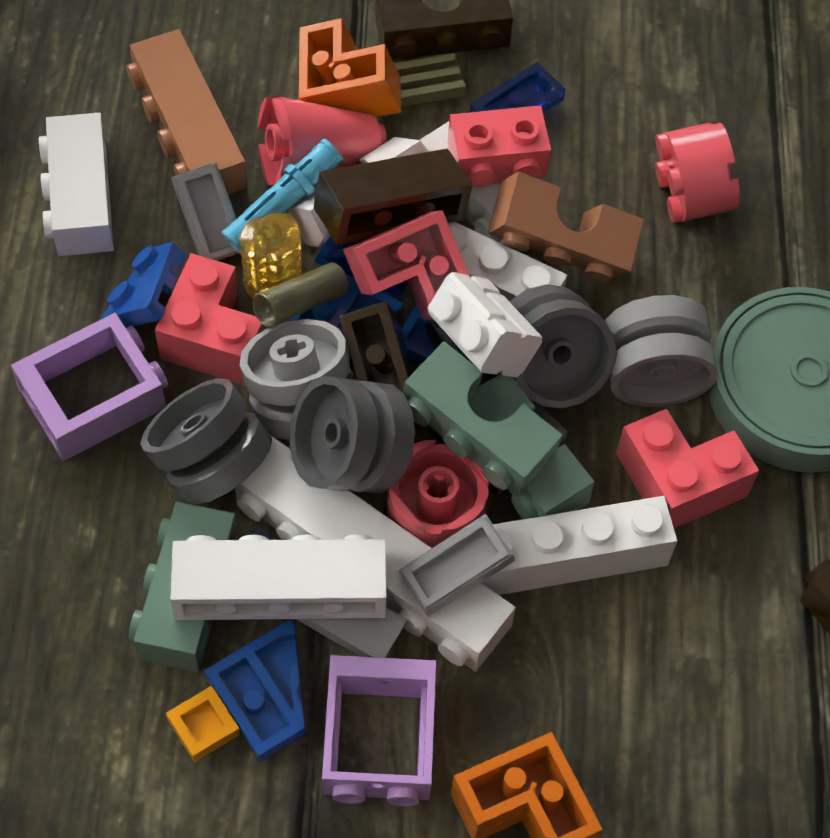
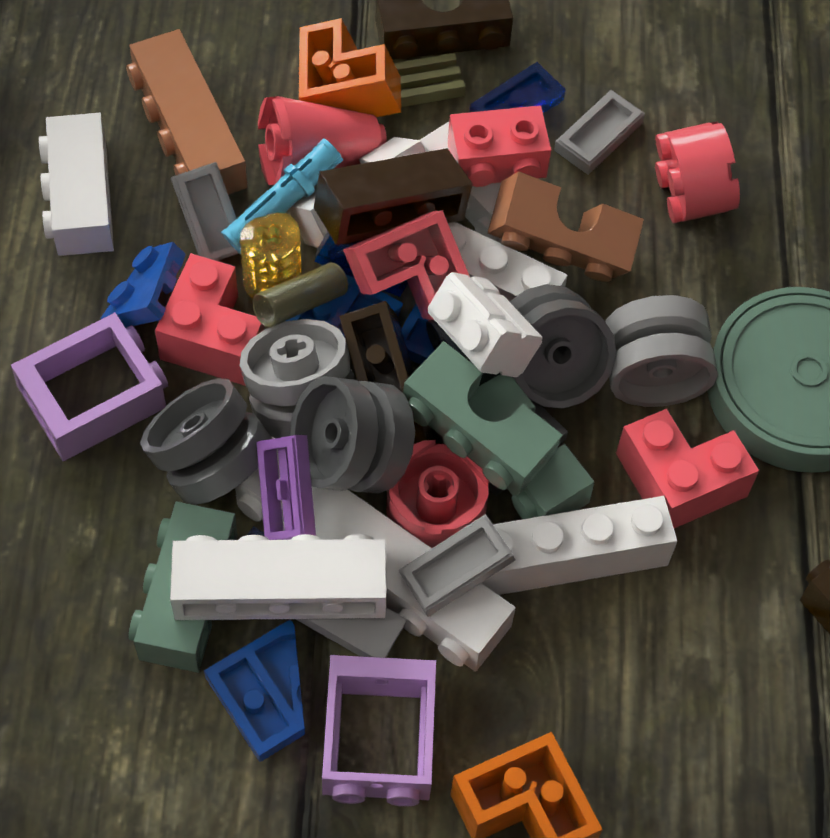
(203, 724): light orange plate -> none
(292, 488): none -> medium lavender tile
(599, 132): none -> light grey tile

